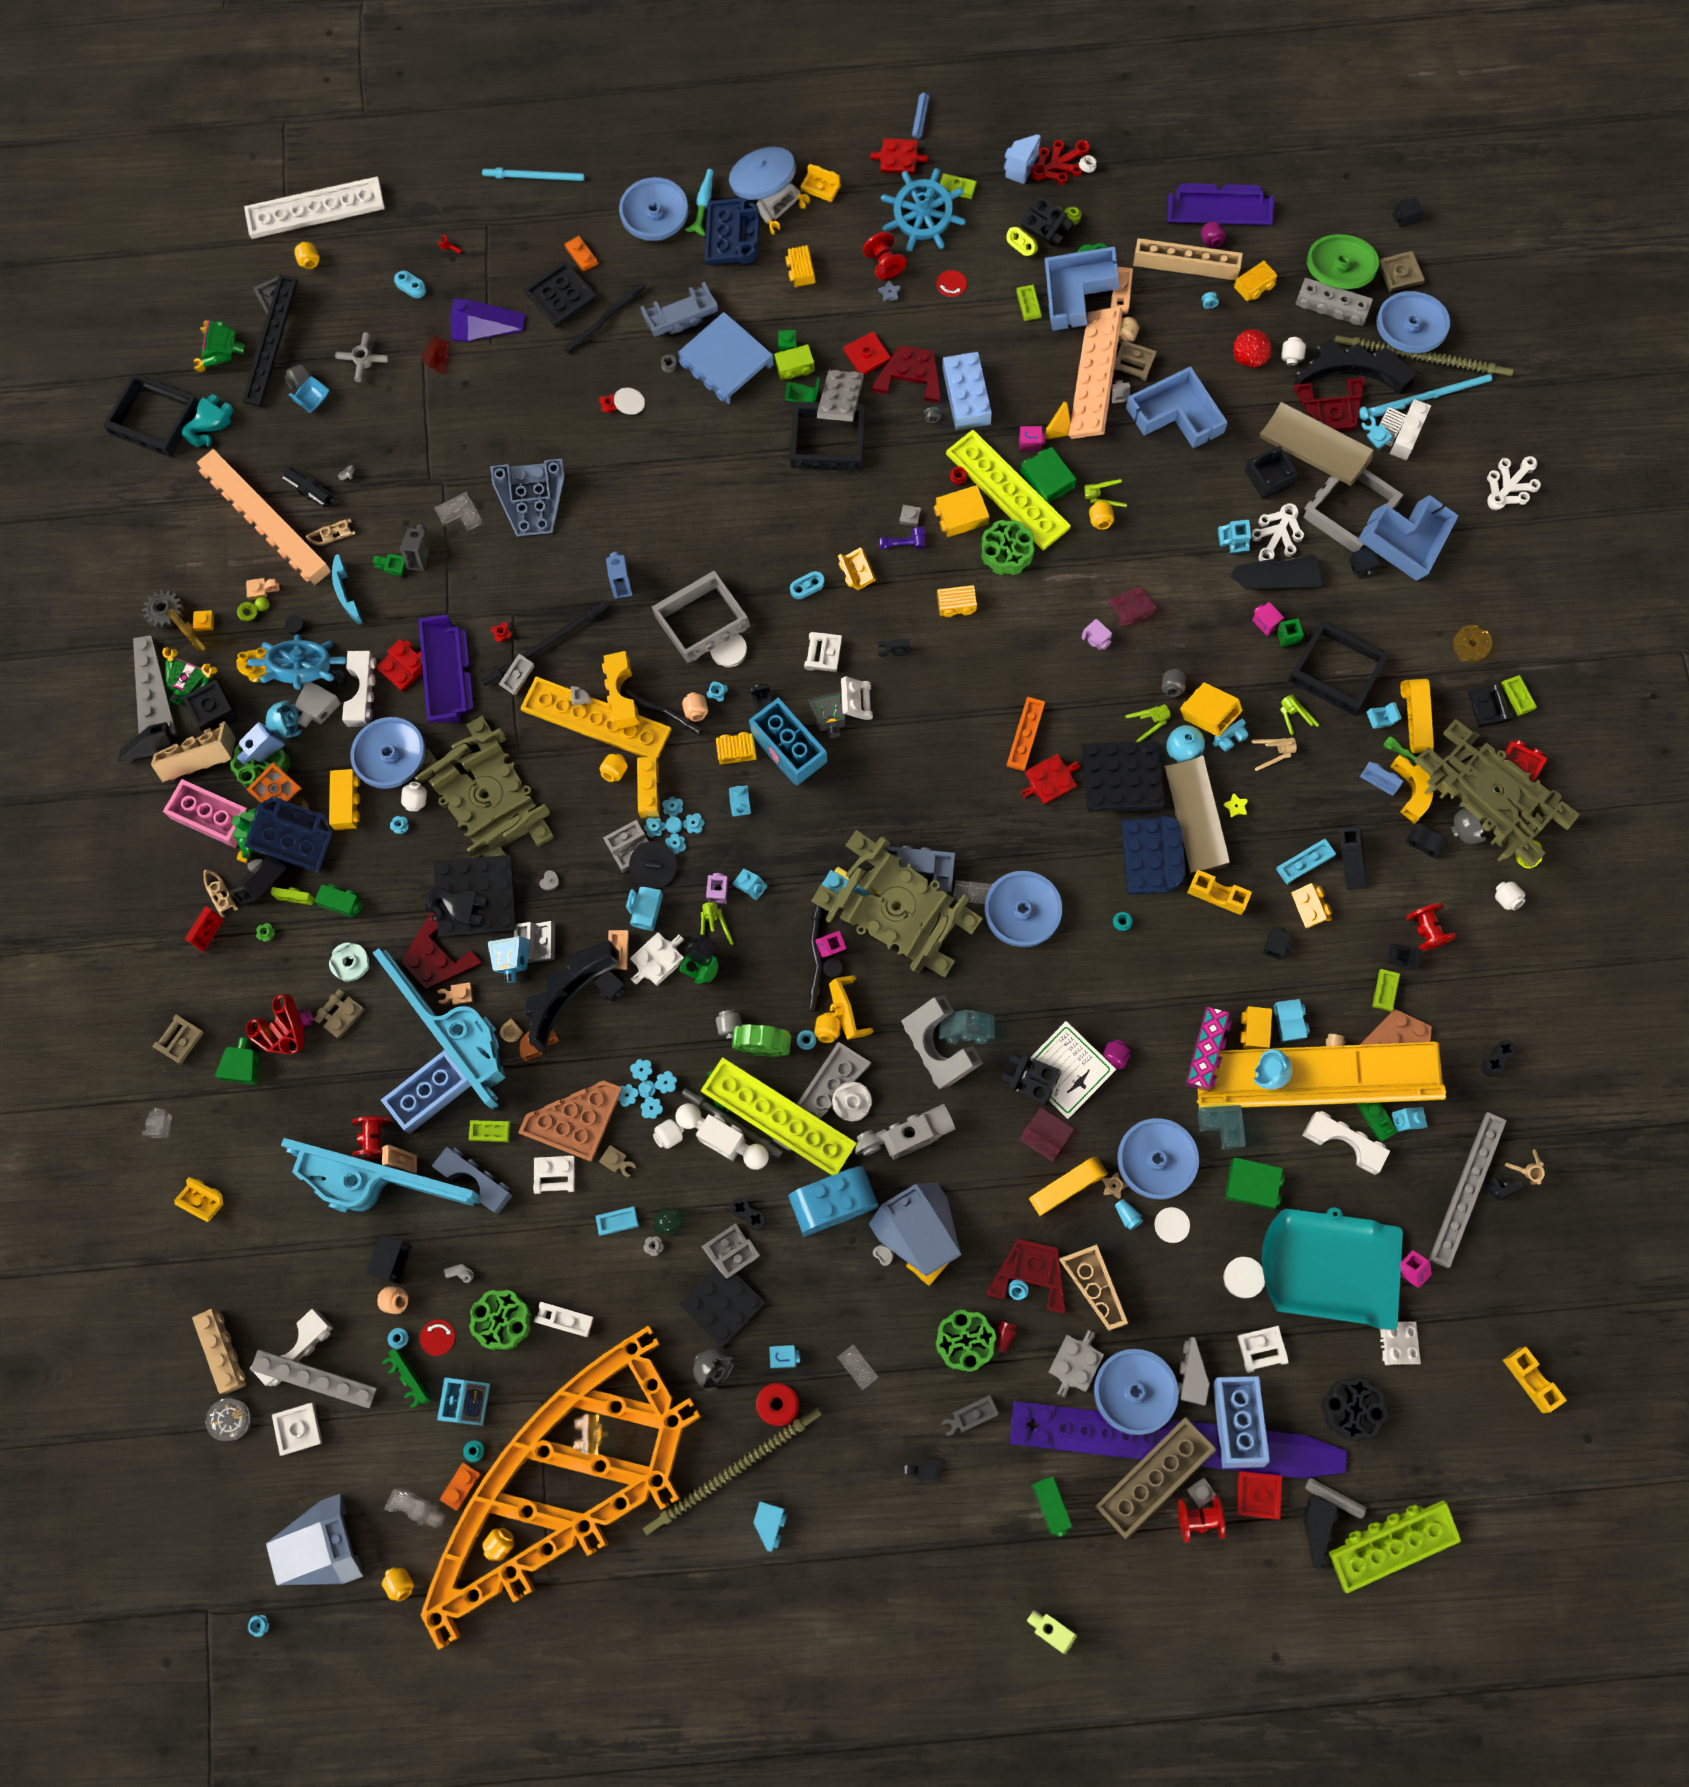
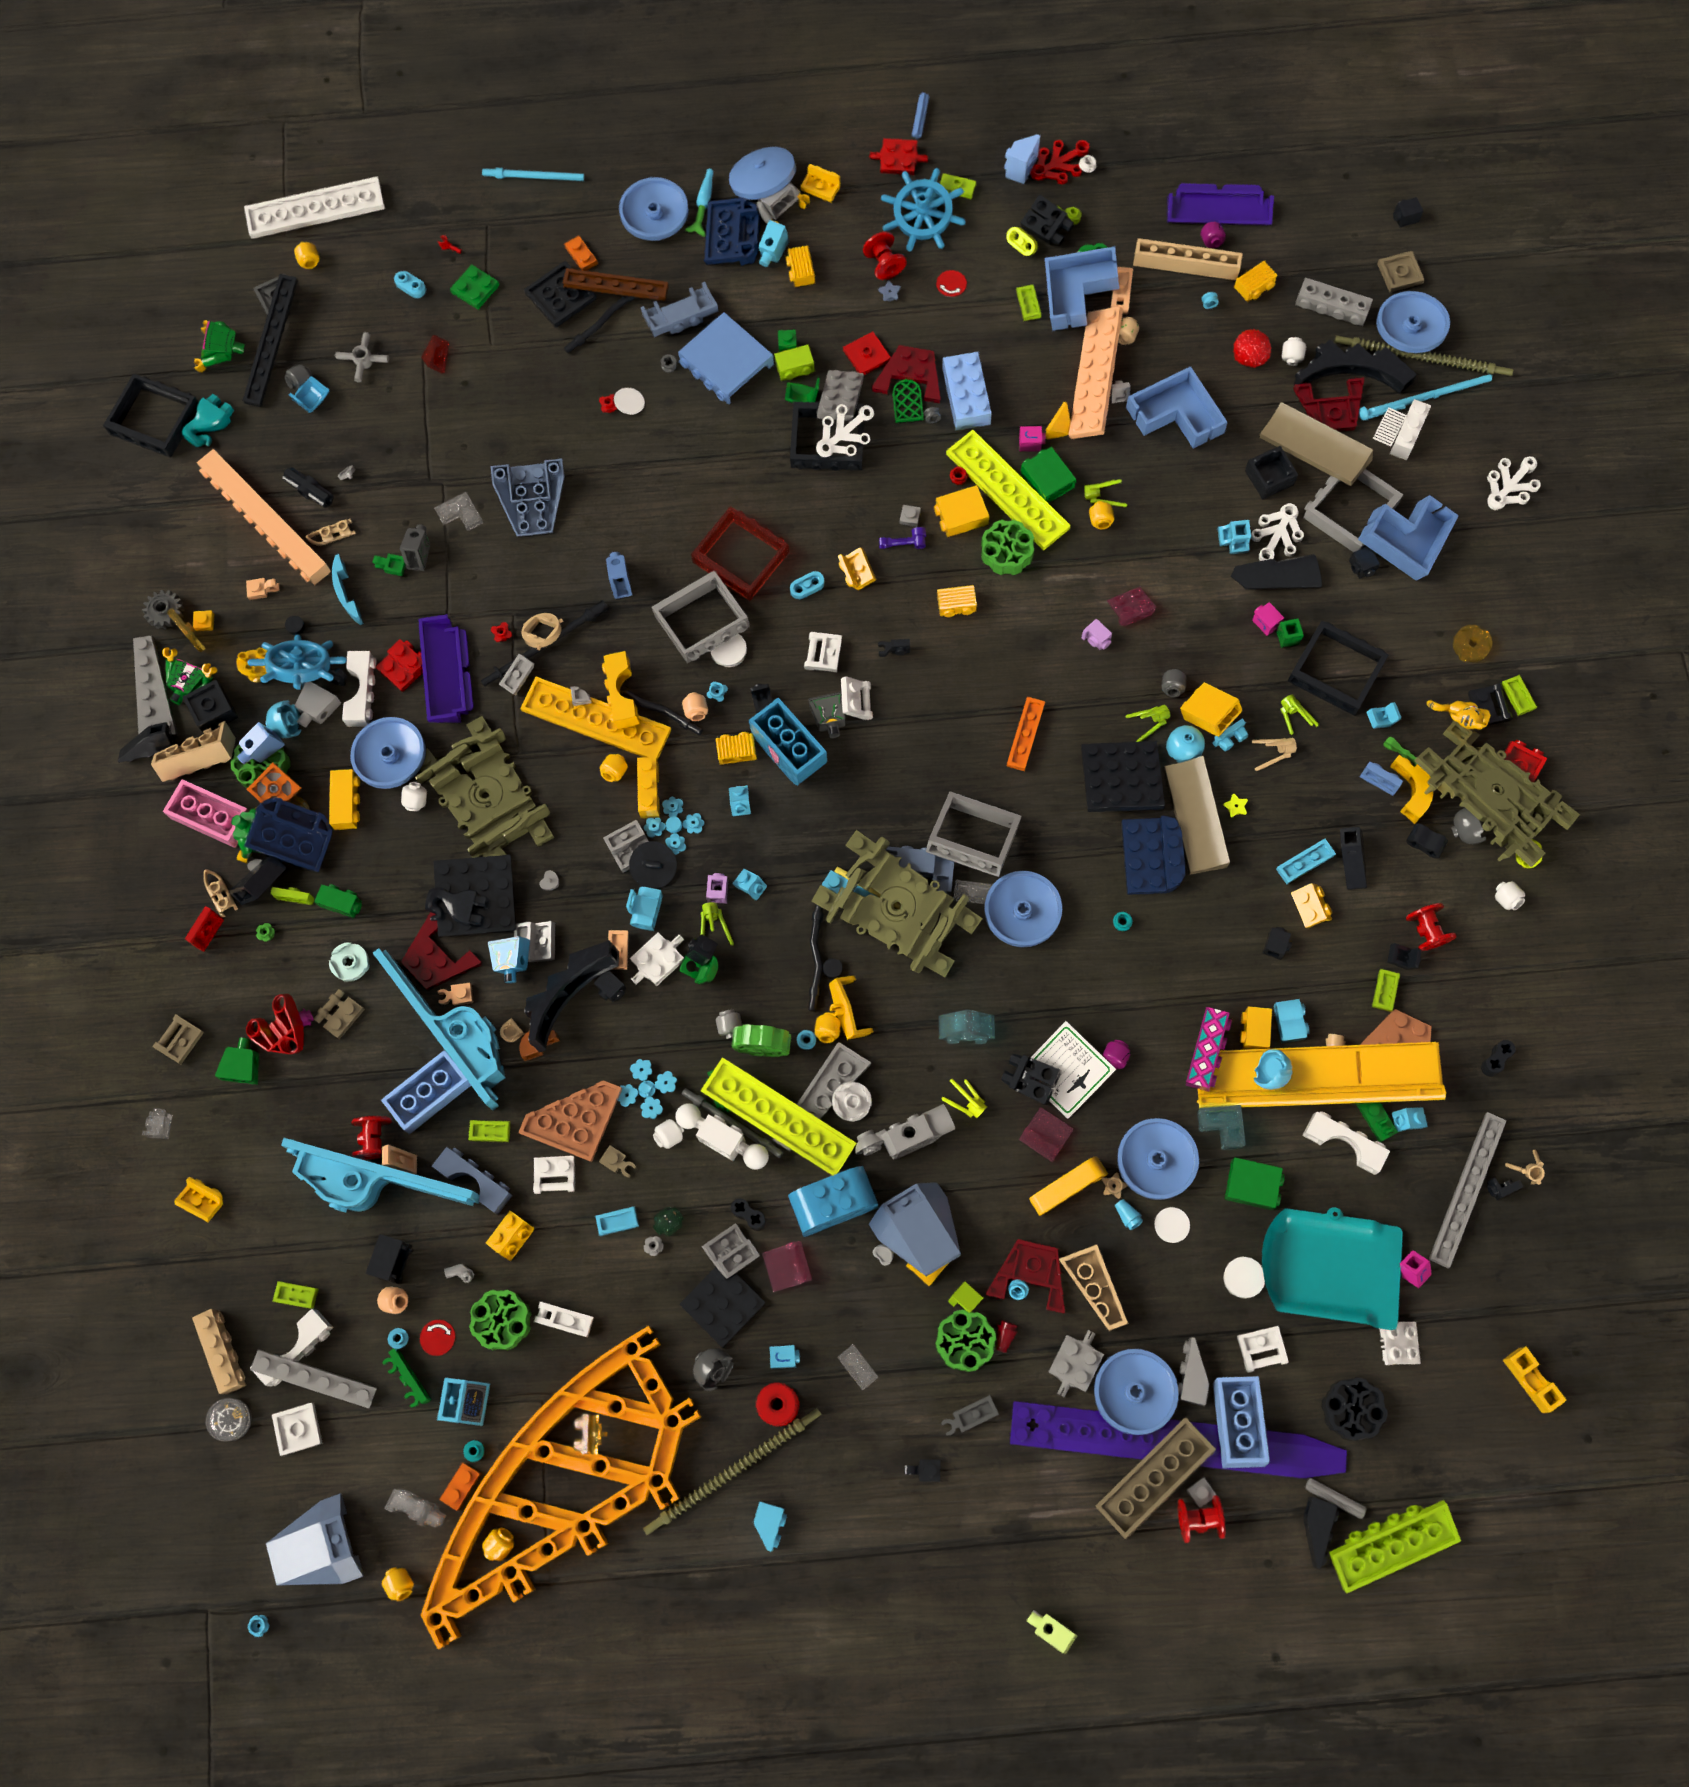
(261, 604): lime plate -> none
(295, 1295): none -> lime plate
(399, 829): medium azure plate -> none
(474, 287): none -> green plate
(478, 320): dark purple wedge -> none
(510, 1236): none -> yellow bracket
(545, 618): none -> tan piece
(616, 284): none -> reddish brown plate
(752, 526): none -> clear red window
(773, 243): none -> medium azure torso
(787, 1266): none -> clear pink hinge
(830, 944): dark pink brick -> none
(842, 432): none -> white plant
(907, 419): none -> green window
(920, 1028): light grey arch -> none
(966, 855): none -> light grey window
(966, 1297): none -> lime panel
(975, 1106): none -> neon yellow plant
(1050, 779): red plate -> none
(1051, 1506): green brick -> none
(1135, 355): dark tan plate -> none
(1229, 898): yellow arch -> none
(1259, 1495): red plate -> none
(1342, 261): bright green dish -> none
(1378, 434): medium azure plate -> none
(1419, 714): yellow beam -> none
(1464, 713): none -> yellow animal

